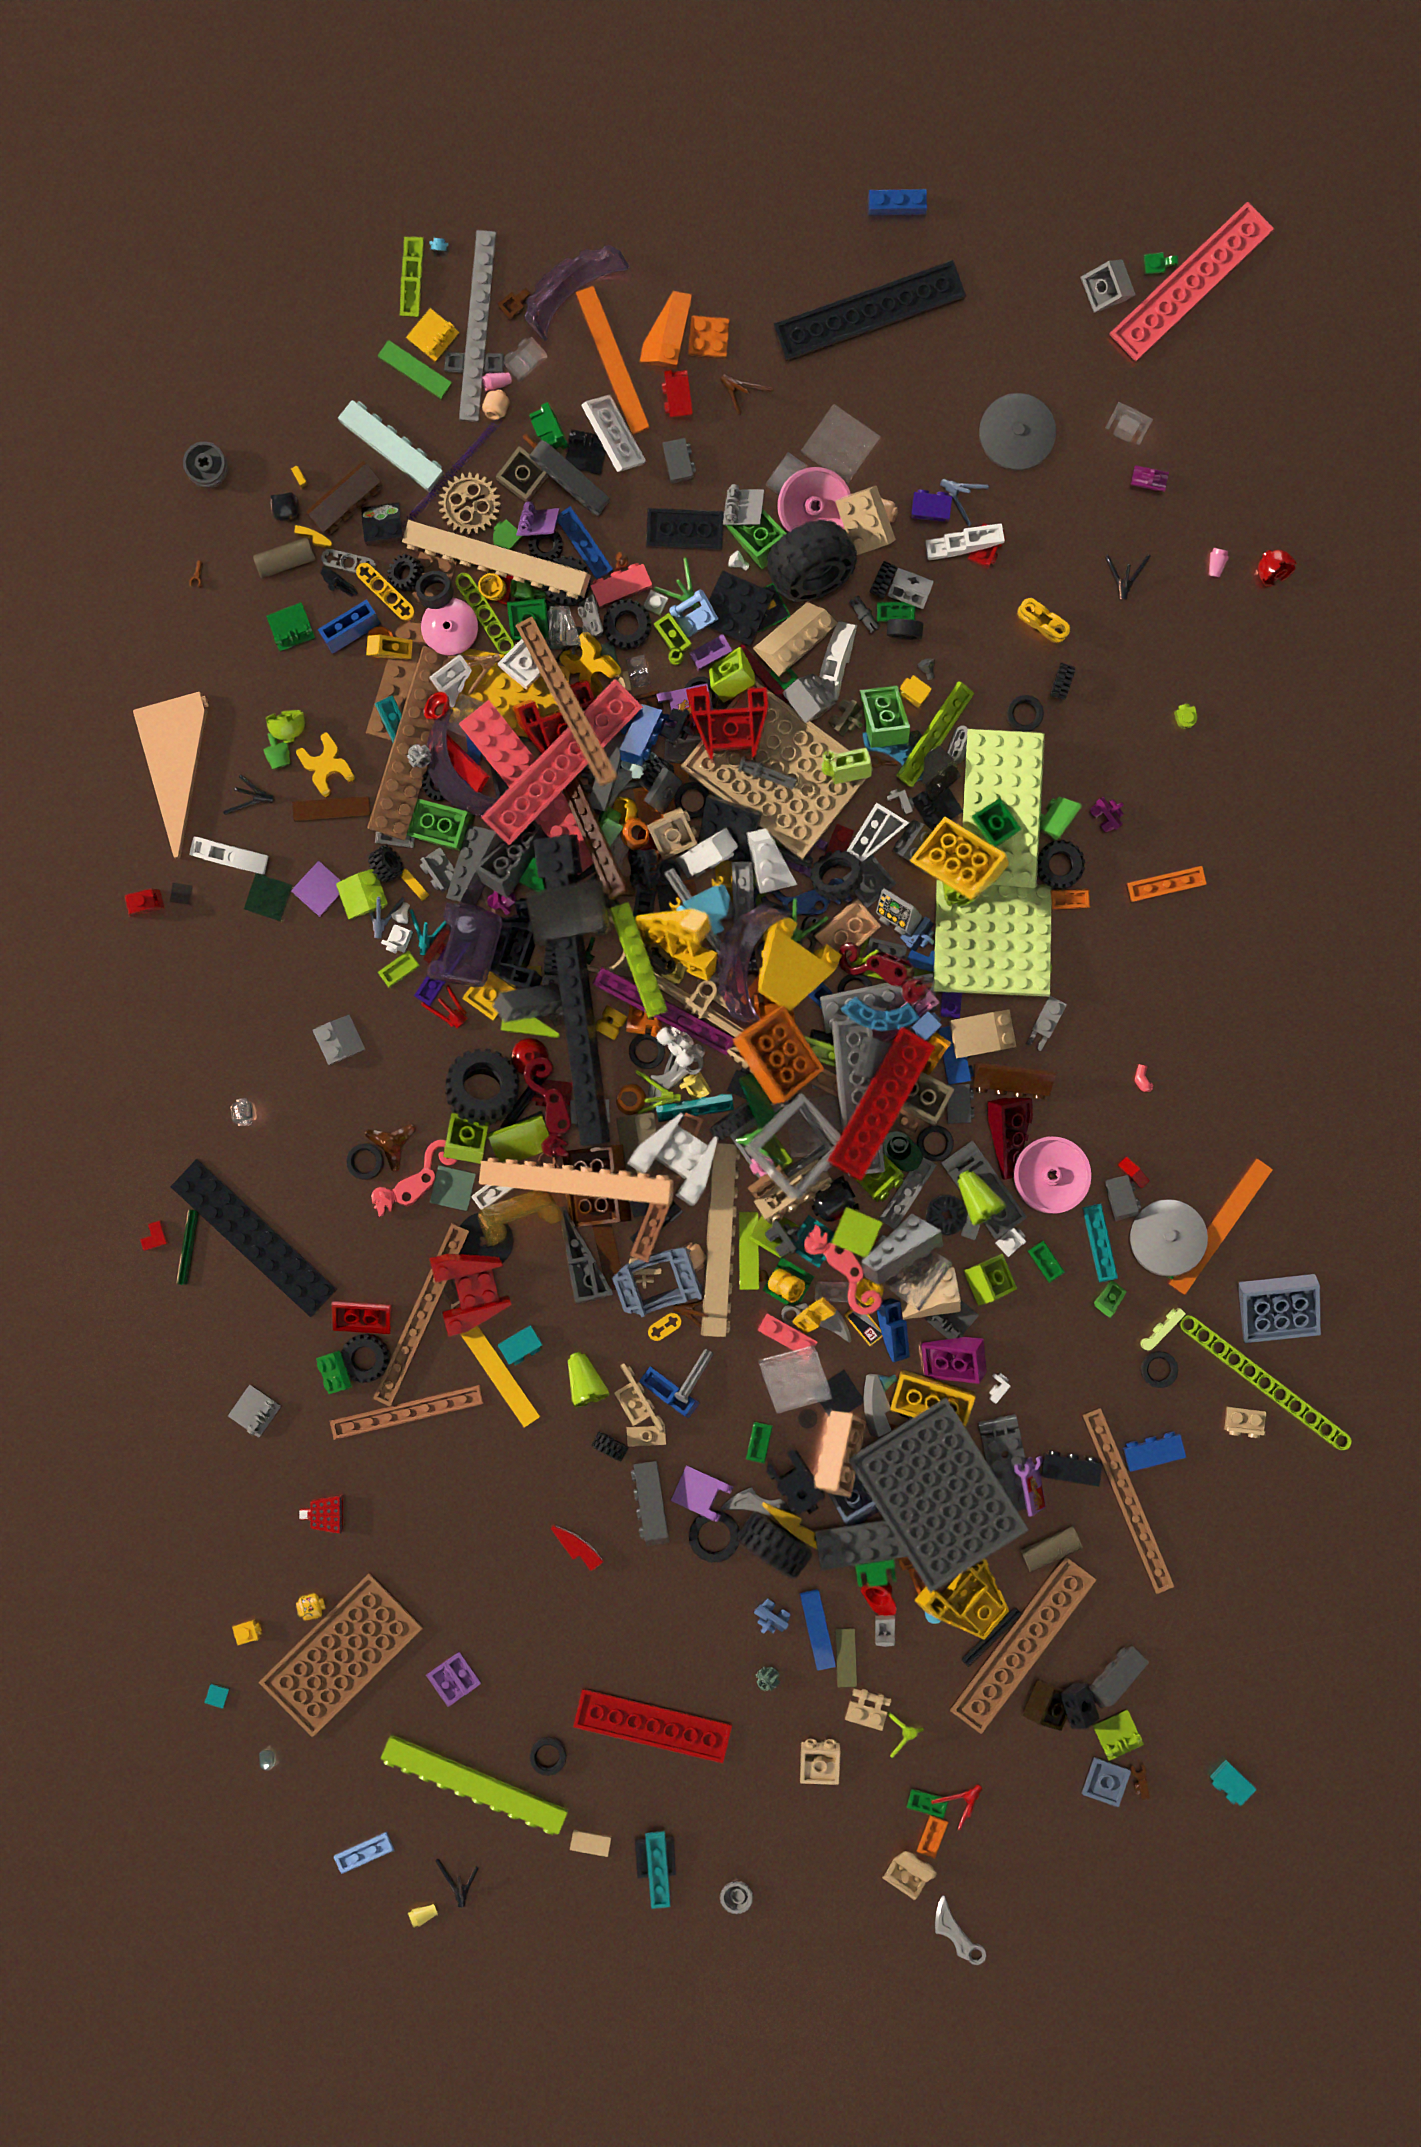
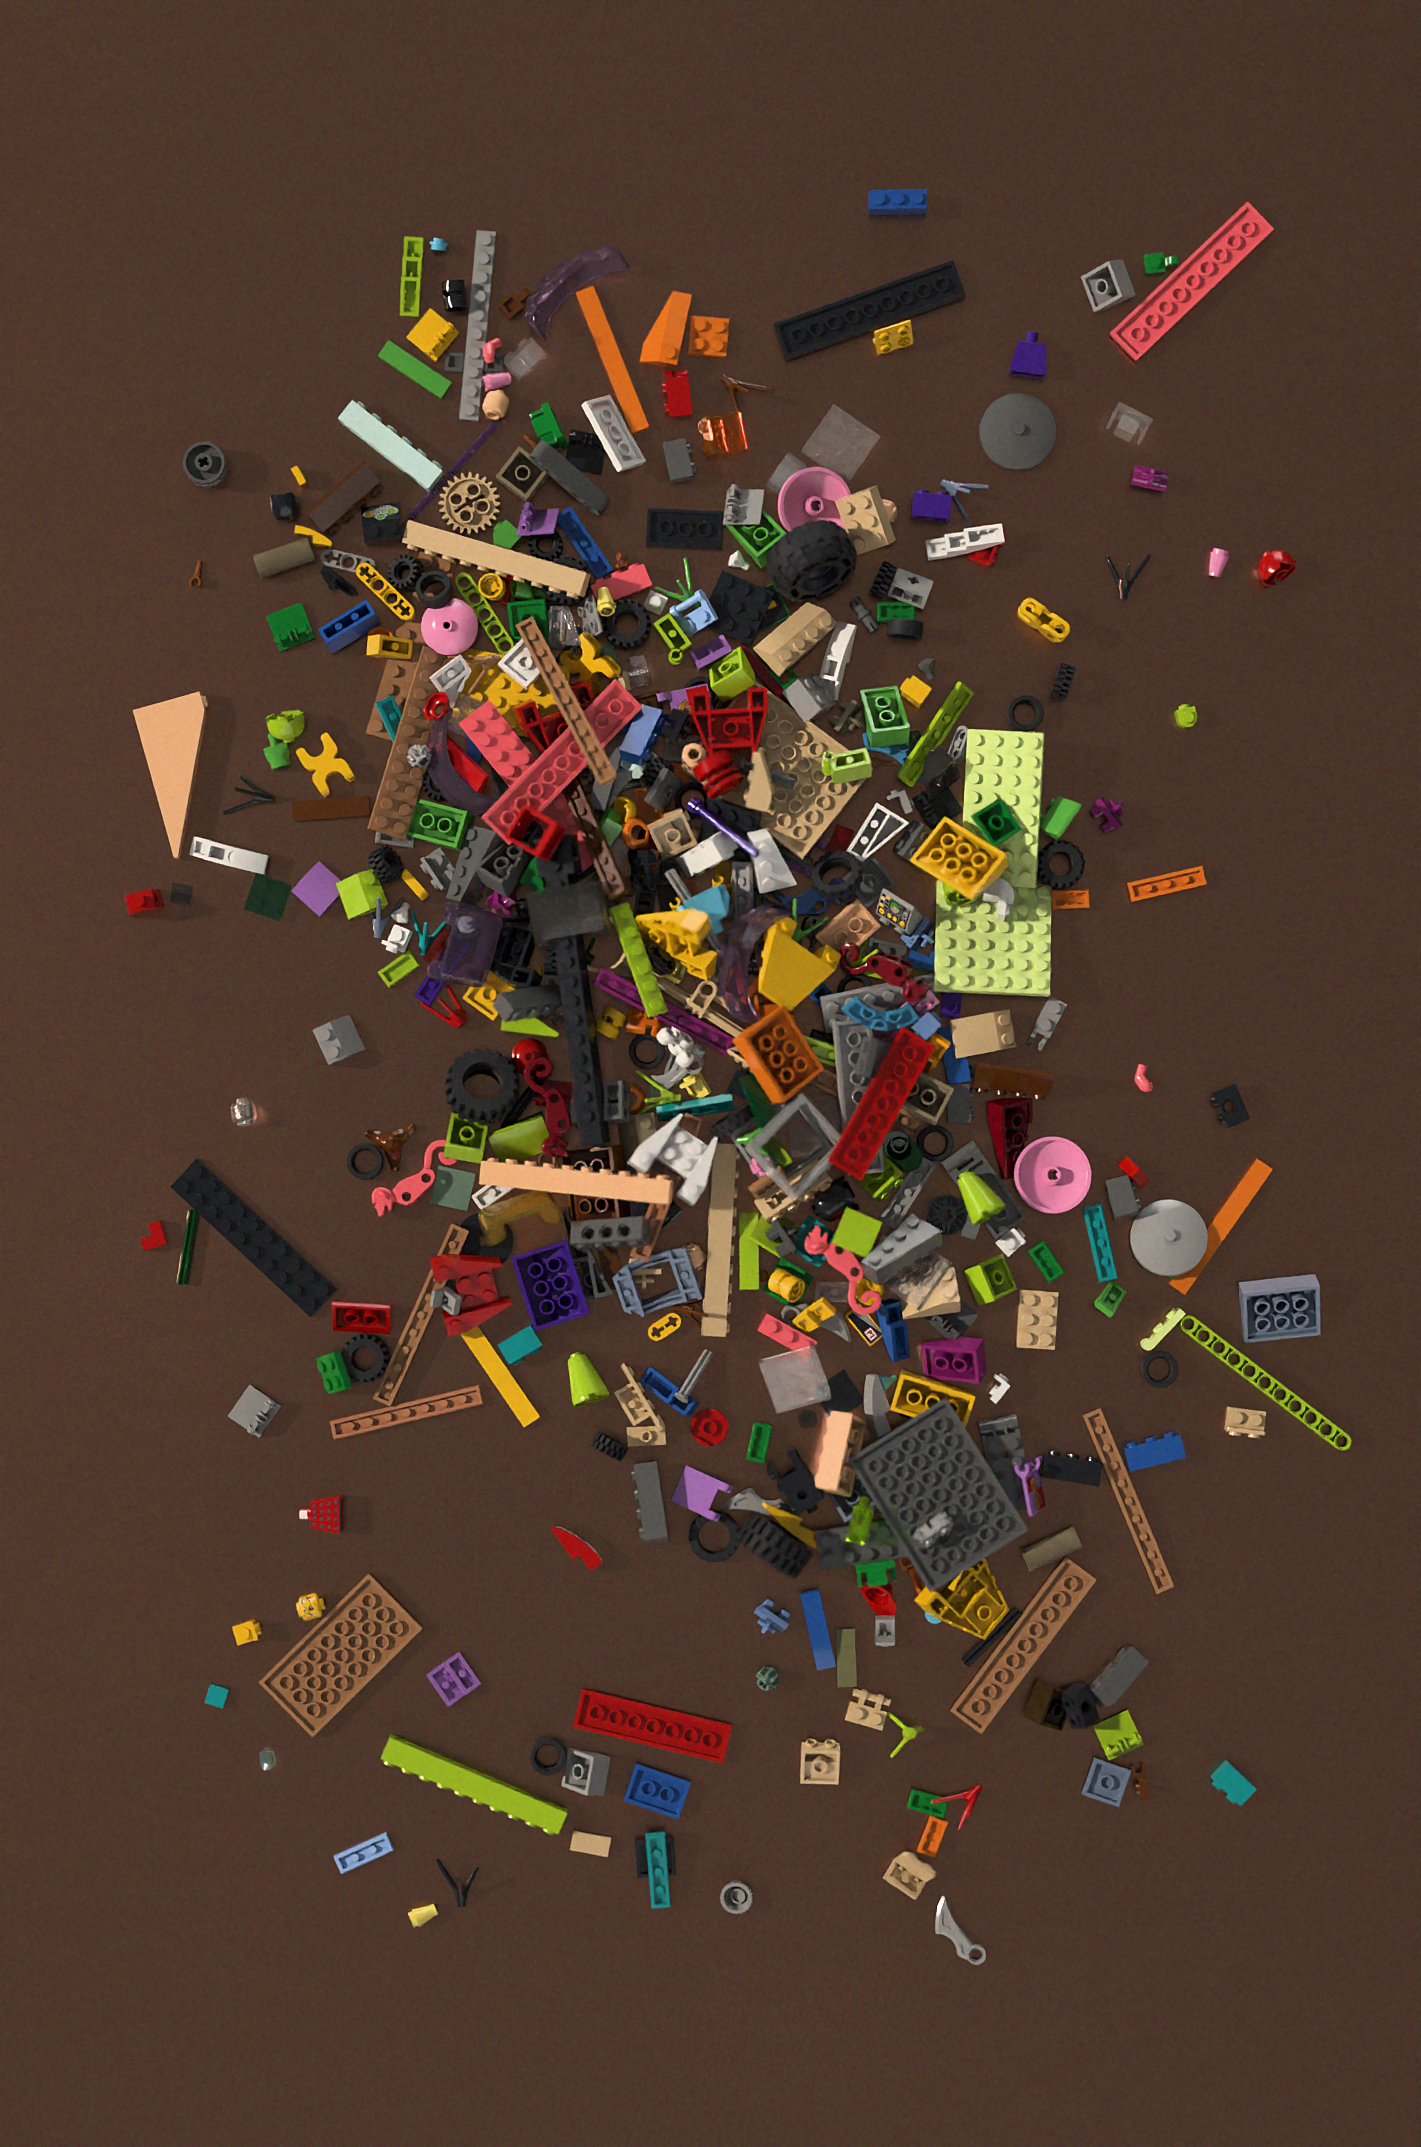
(446, 1299): none -> light grey bracket
(455, 298): none -> black wheel
(489, 350): none -> coral arm
(549, 840): none -> red window
(550, 1285): none -> dark purple slope
(582, 1230): none -> dark grey brick
(585, 1772): none -> light grey slope
(605, 603): none -> light yellow cone
(616, 1102): none -> dark grey brick
(657, 1791): none -> blue plate
(695, 752): none -> light nougat head
(696, 807): none -> dark purple piece
(709, 1427): none -> red tile
(720, 776): none -> red wheel
(722, 433): none -> clear orange plate
(761, 787): none -> tan slope
(858, 1527): none -> clear neon green torso
(893, 337): none -> yellow hinge
(928, 1535): none -> light grey hinge
(1001, 893): none -> white brick
(1029, 358): none -> dark purple torso
(1037, 1319): none -> tan plate
(1238, 1114): none -> black brick

